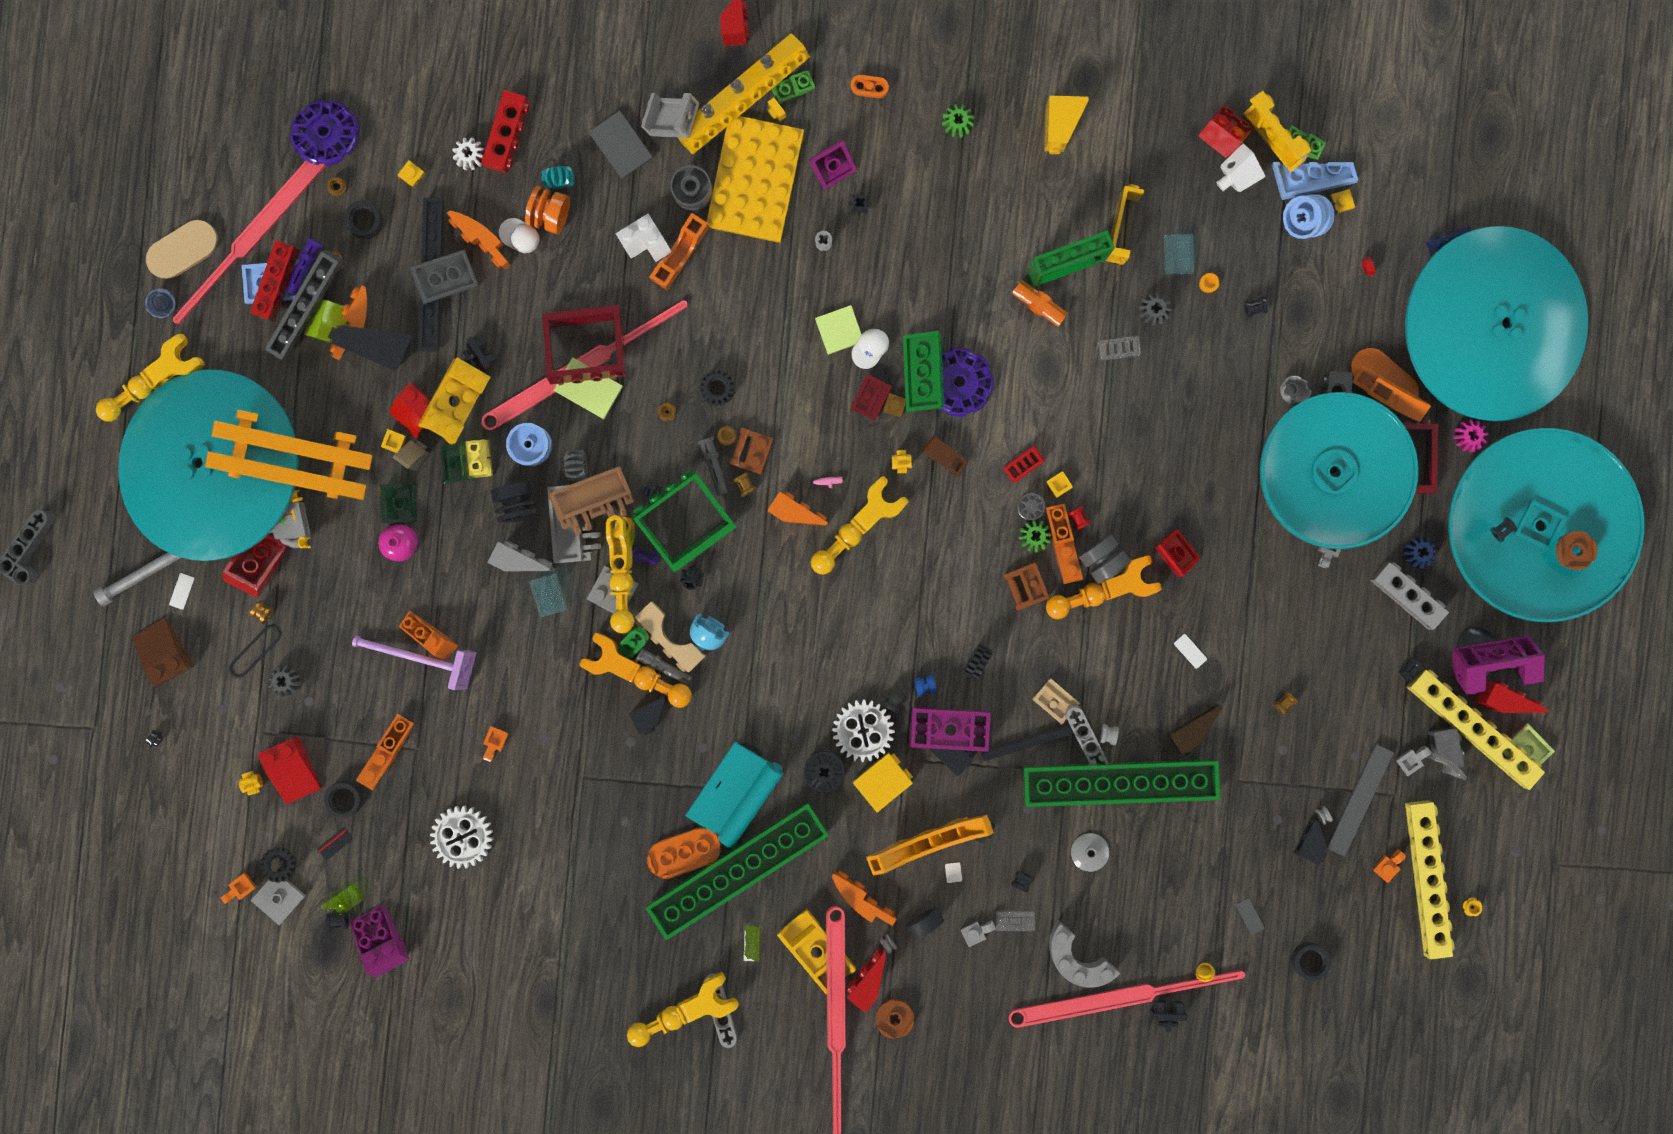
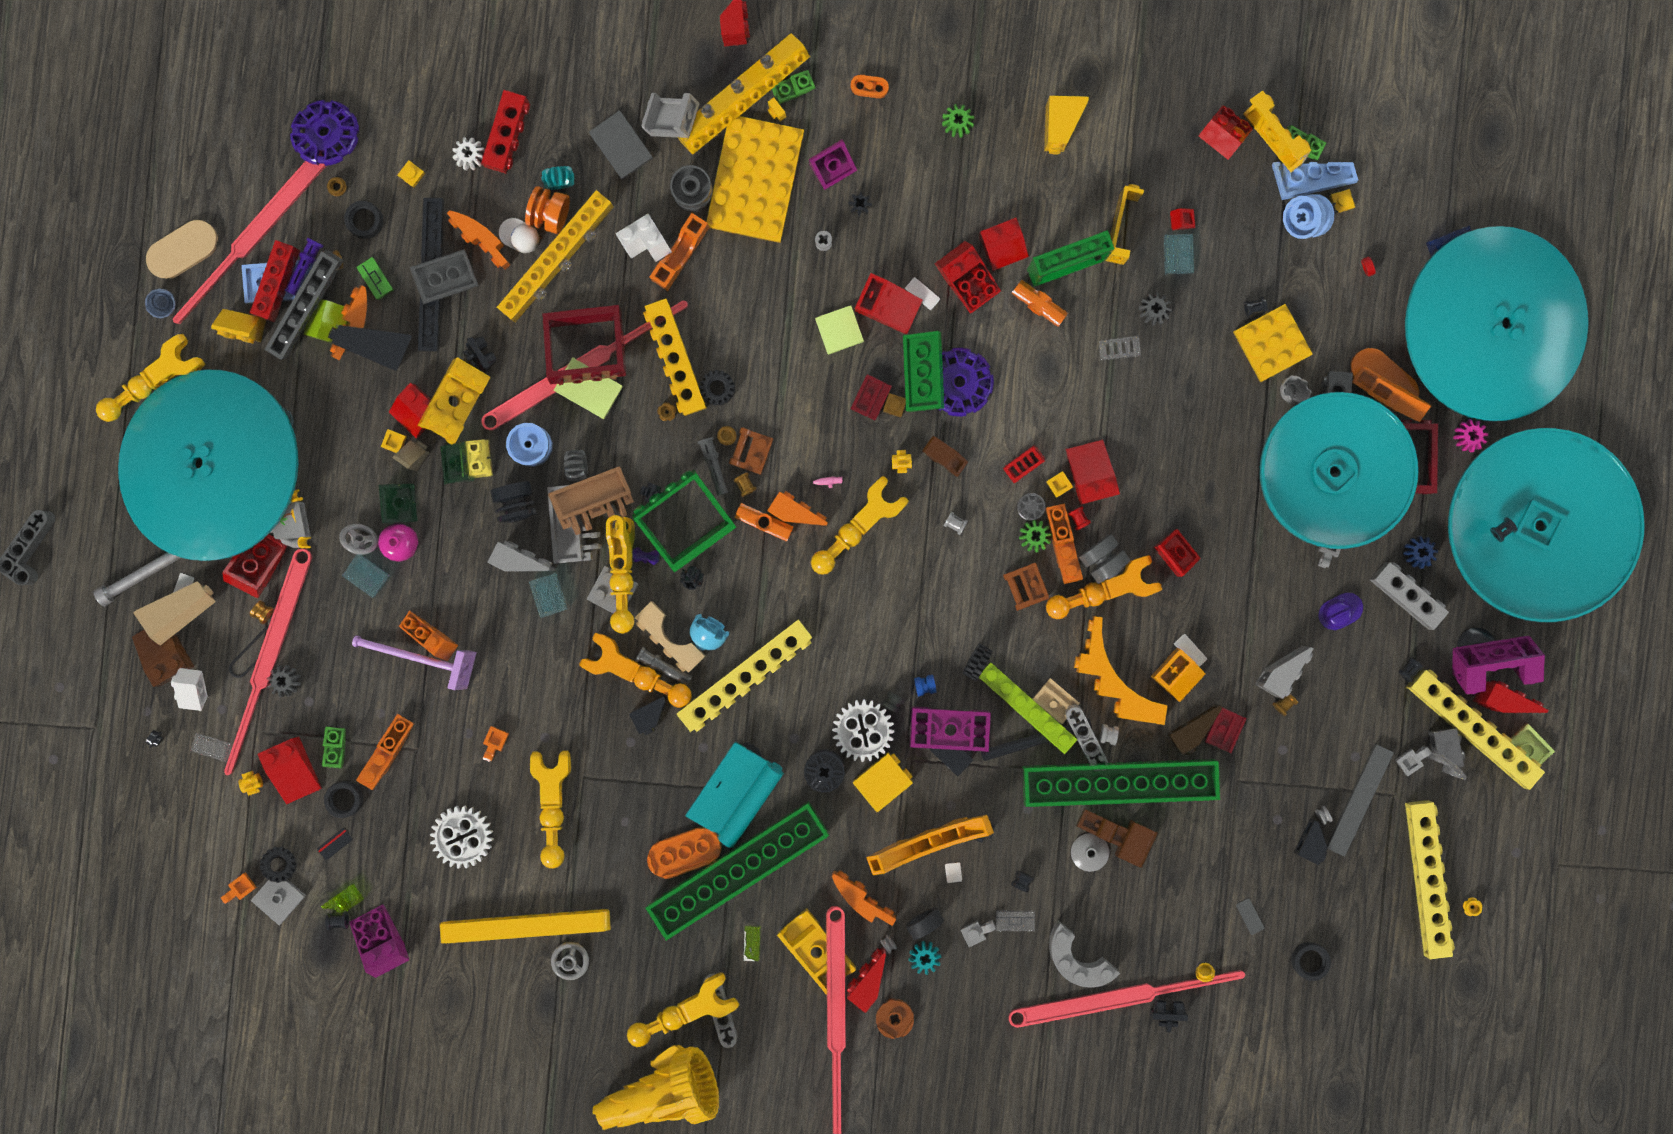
(174, 611): none -> tan slope
(189, 689): none -> white brick
(211, 747): none -> clear tile
(239, 326): none -> yellow slope
(244, 435): light orange fence -> none
(271, 647): none -> coral piece
(334, 747): none -> bright green slope
(357, 540): none -> light grey piece
(366, 575): none -> clear light blue plate
(375, 278): none -> bright green tile
(525, 926): none -> yellow beam
(551, 802): none -> yellow piece
(556, 257): none -> yellow piece
(565, 966): none -> light grey piece
(633, 642): green plate -> none
(662, 309): none -> yellow brick
(677, 1090): none -> yellow cone
(688, 714): none -> light yellow brick
(752, 516): none -> orange piece
(870, 348): white cap -> none
(888, 304): none -> red slope
(921, 291): none -> white sticker
(921, 951): none -> teal gear
(955, 523): none -> light grey bush
(968, 276): none -> red slope
(1004, 244): none -> red slope
(1027, 708): none -> lime plate
(1092, 472): none -> red slope
(1095, 662): none -> light orange arch
(1132, 842): none -> reddish brown plate
(1178, 674): none -> light orange slope
(1182, 219): none -> red slope
(1209, 283): light orange tile -> none
(1225, 730): none -> dark red plate
(1240, 170): white torso -> none
(1272, 343): none -> yellow plate
(1281, 674): none -> light grey slope
(1340, 611): none -> dark purple piece
(1387, 867): orange plate -> none
(1583, 558): dark orange plate -> none

